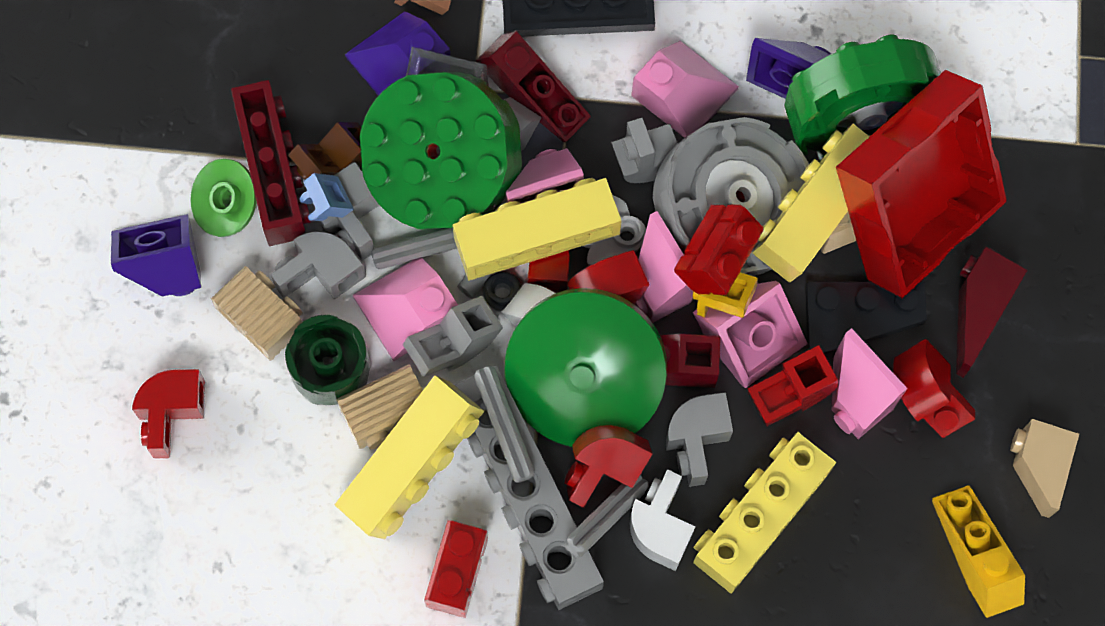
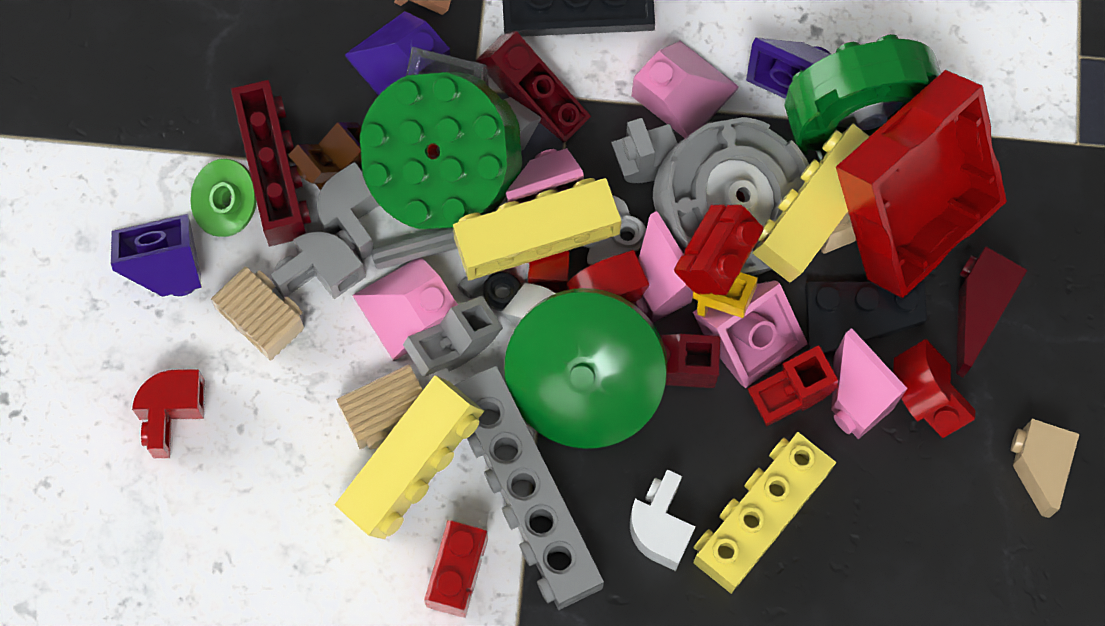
(325, 337): dark green brick -> none
(327, 196): medium blue tile -> none
(504, 424): light grey axle -> none
(604, 517): light grey axle -> none
(608, 452): red brick -> none
(696, 424): light grey brick -> none
(980, 552): yellow slope -> none

